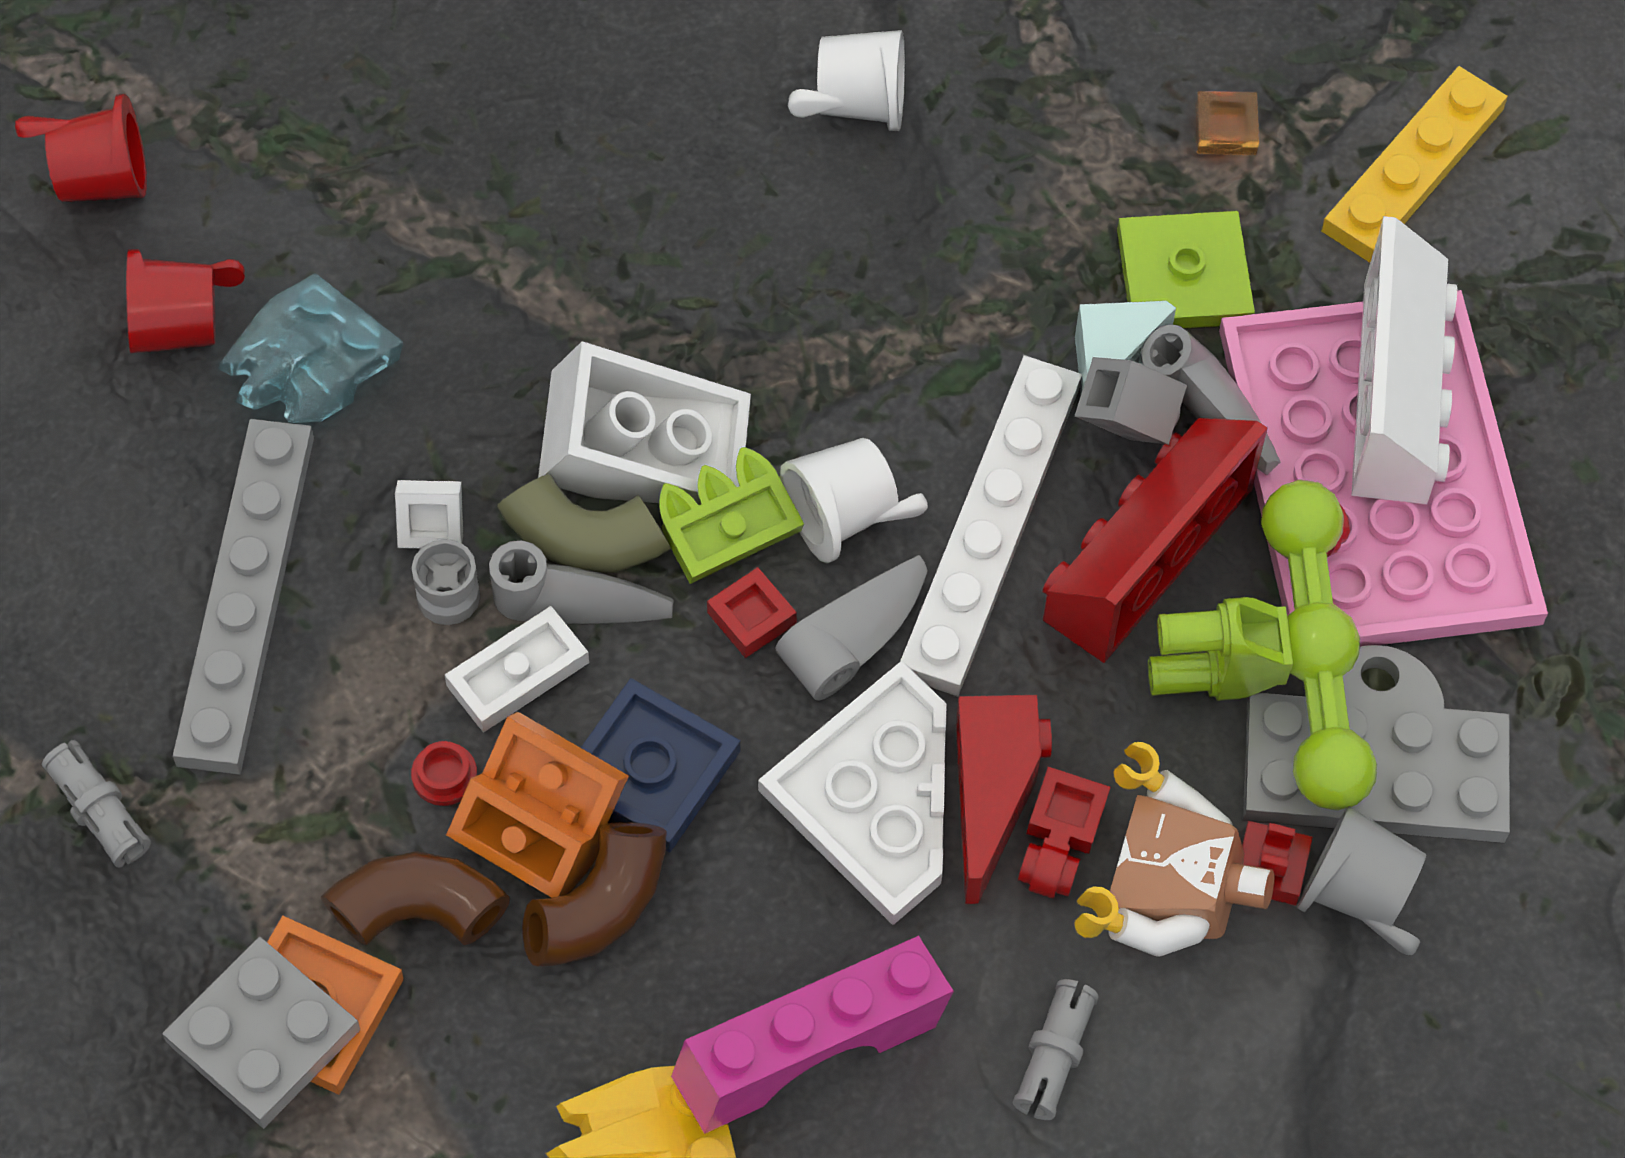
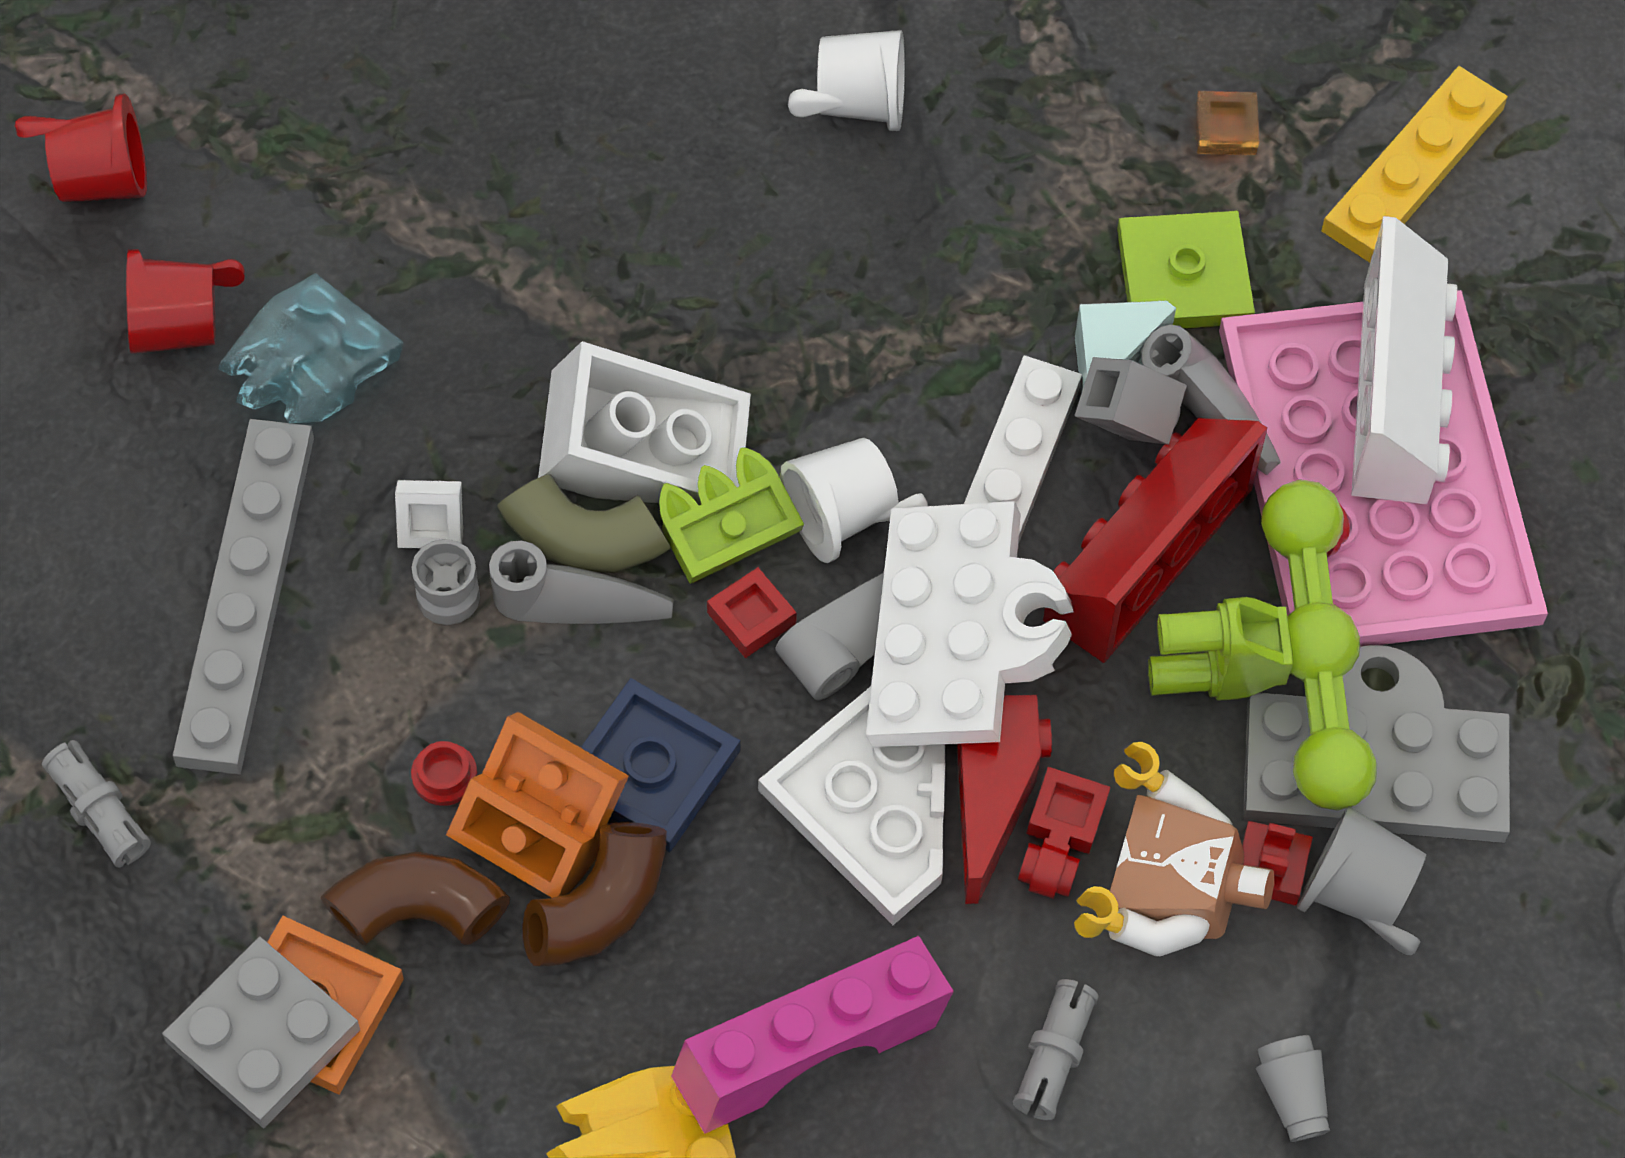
(517, 669): white plate -> none
(957, 626): none -> white plate
(1295, 1085): none -> light grey cone

